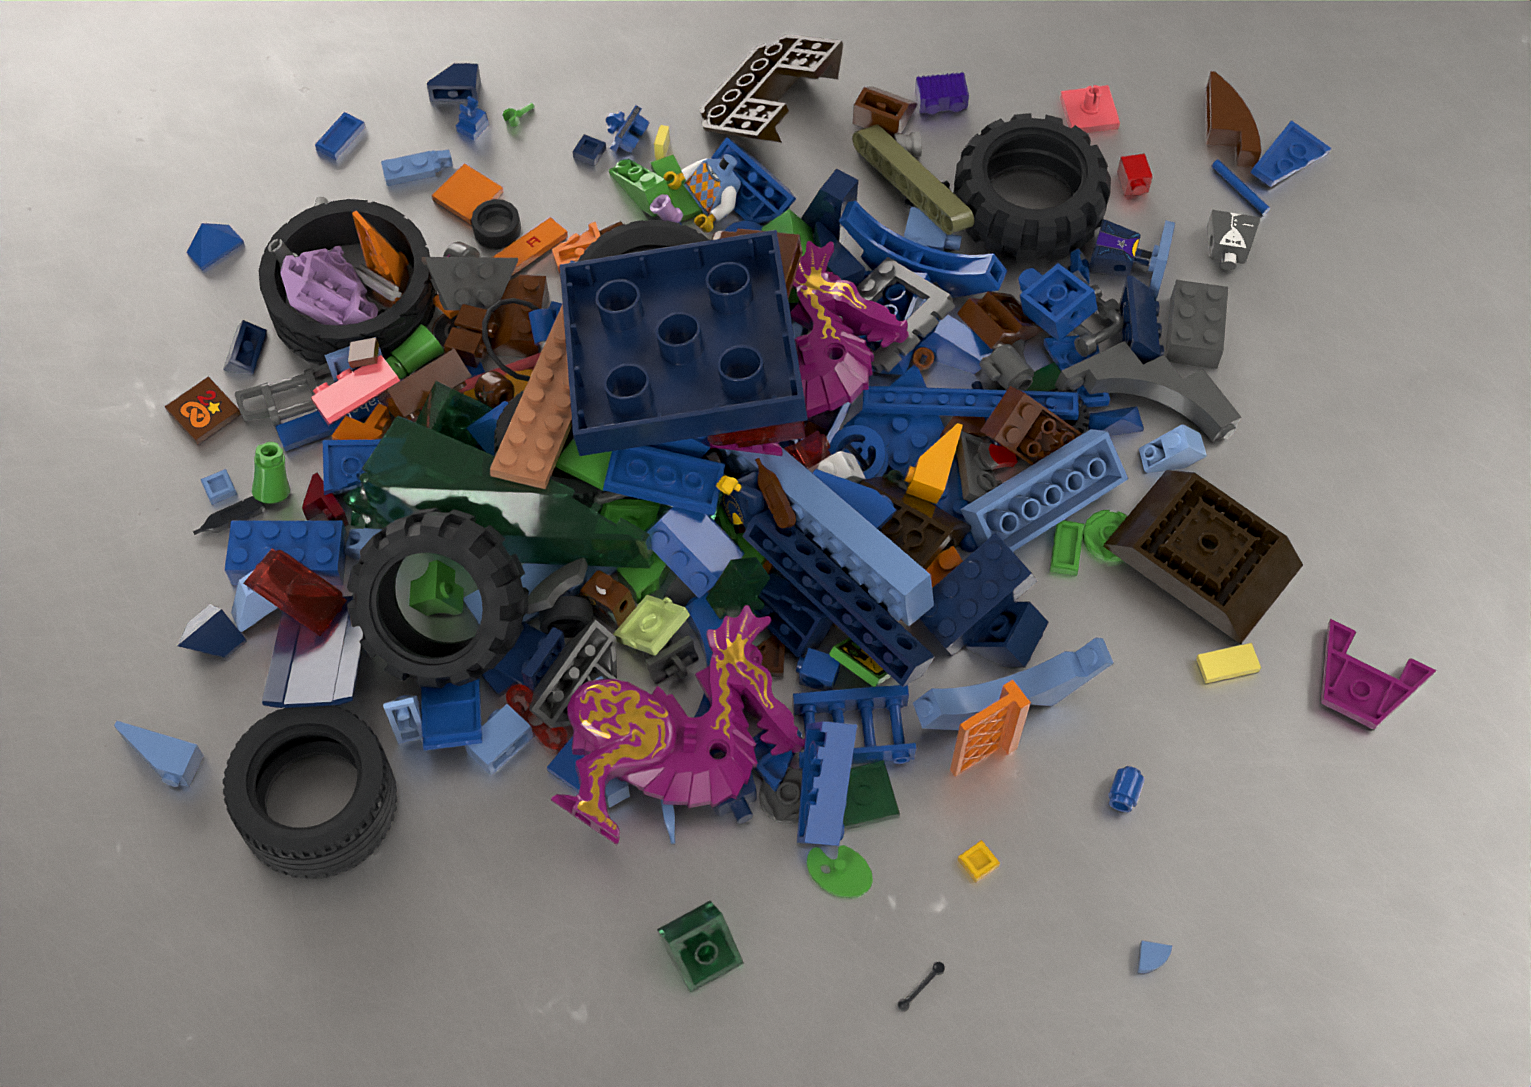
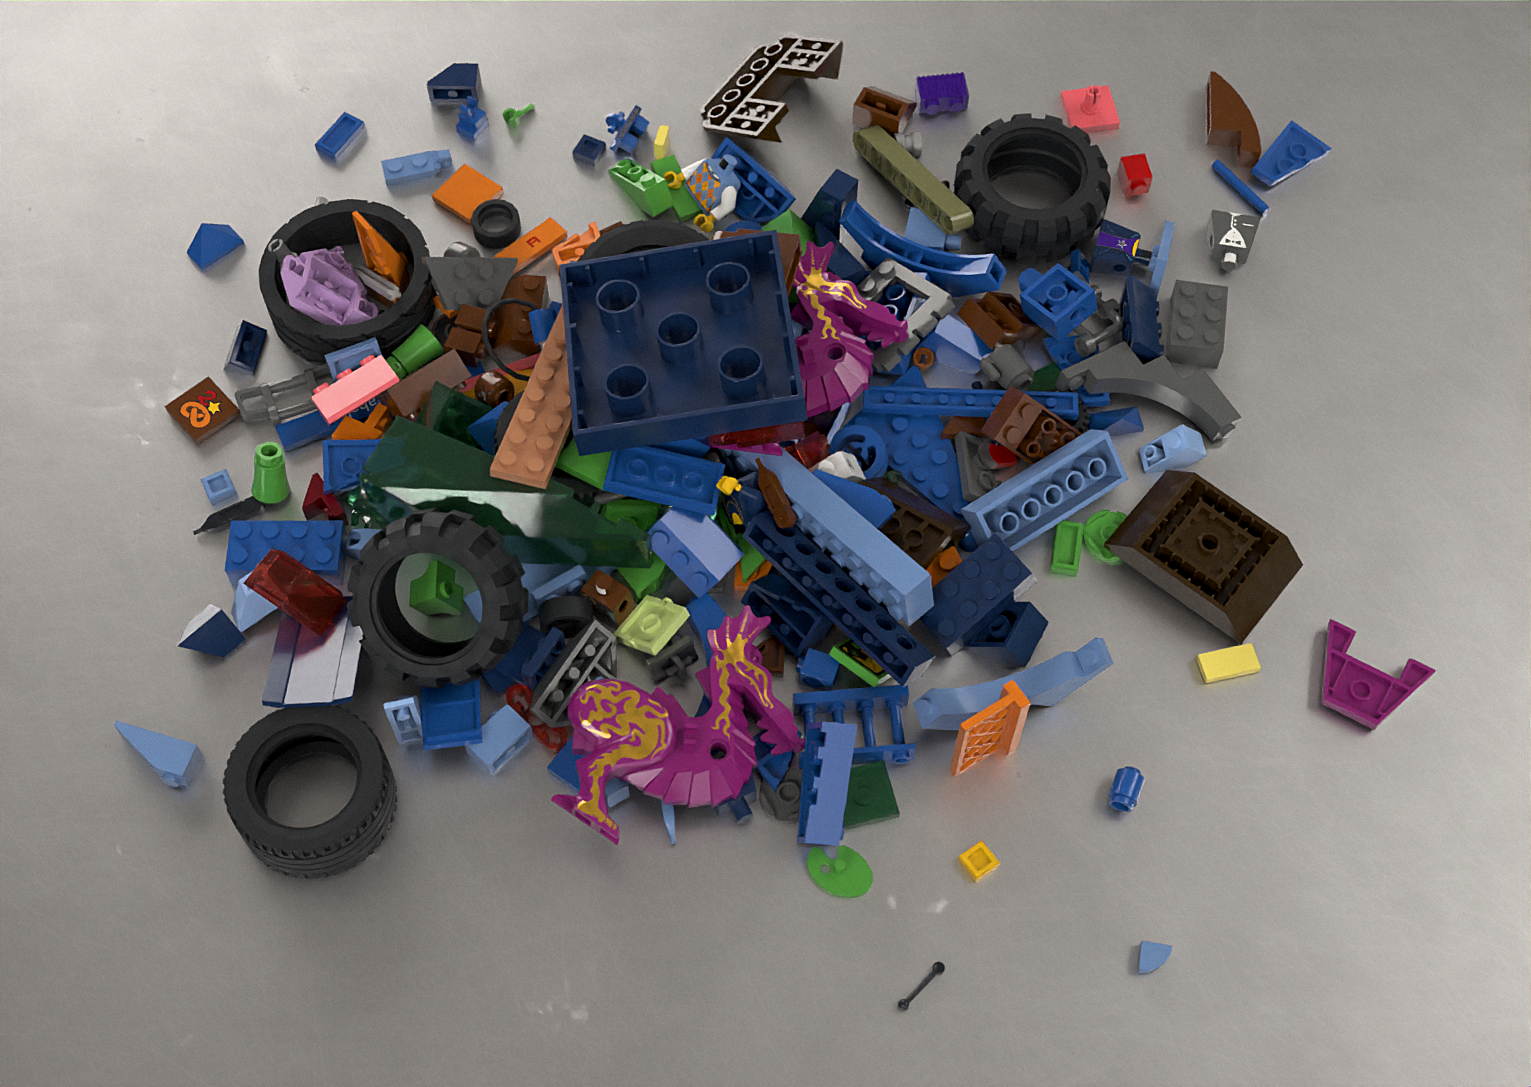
(363, 352): tile -> none
(556, 584): dark grey tile -> none
(664, 208): lavender bush -> none
(700, 946): clear green slope -> none
(738, 587): clear green brick -> none
(932, 469): light orange slope -> none

